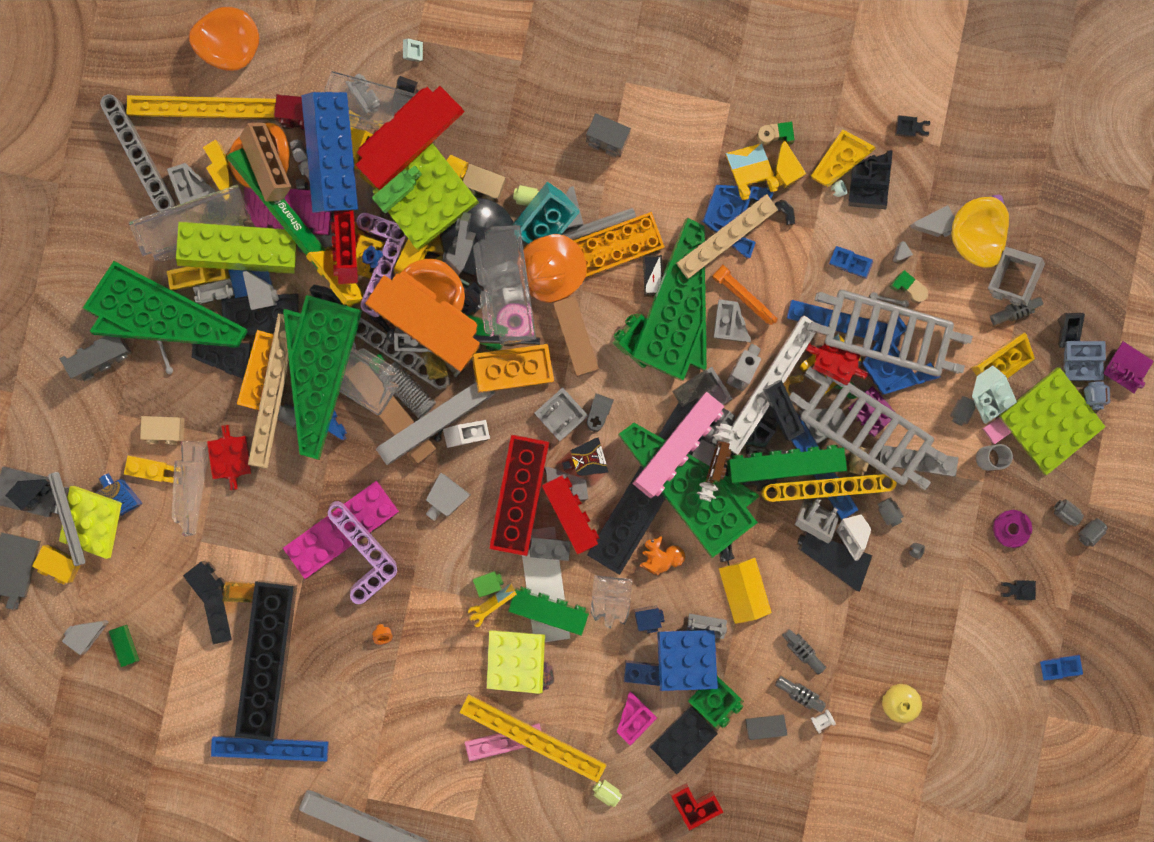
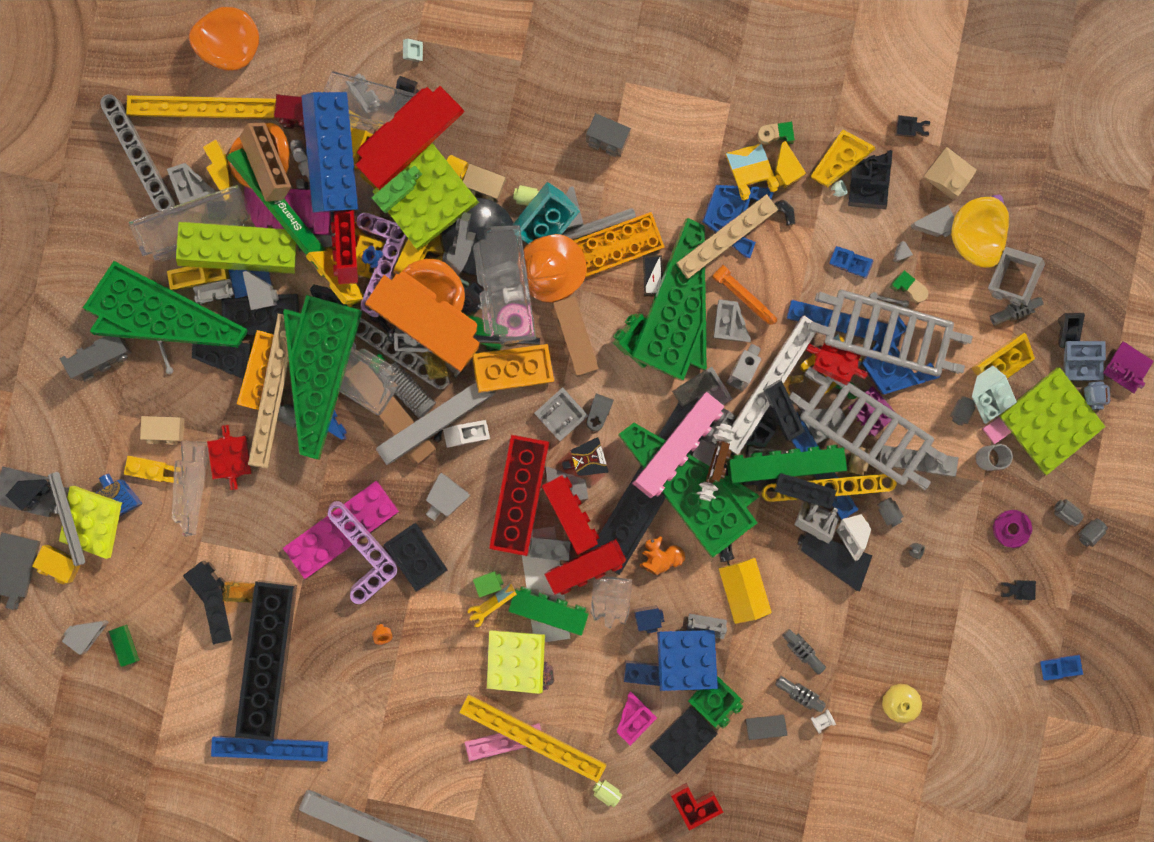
(415, 556): none -> black plate
(585, 567): none -> red brick
(805, 490): none -> black plate
(950, 174): none -> tan slope

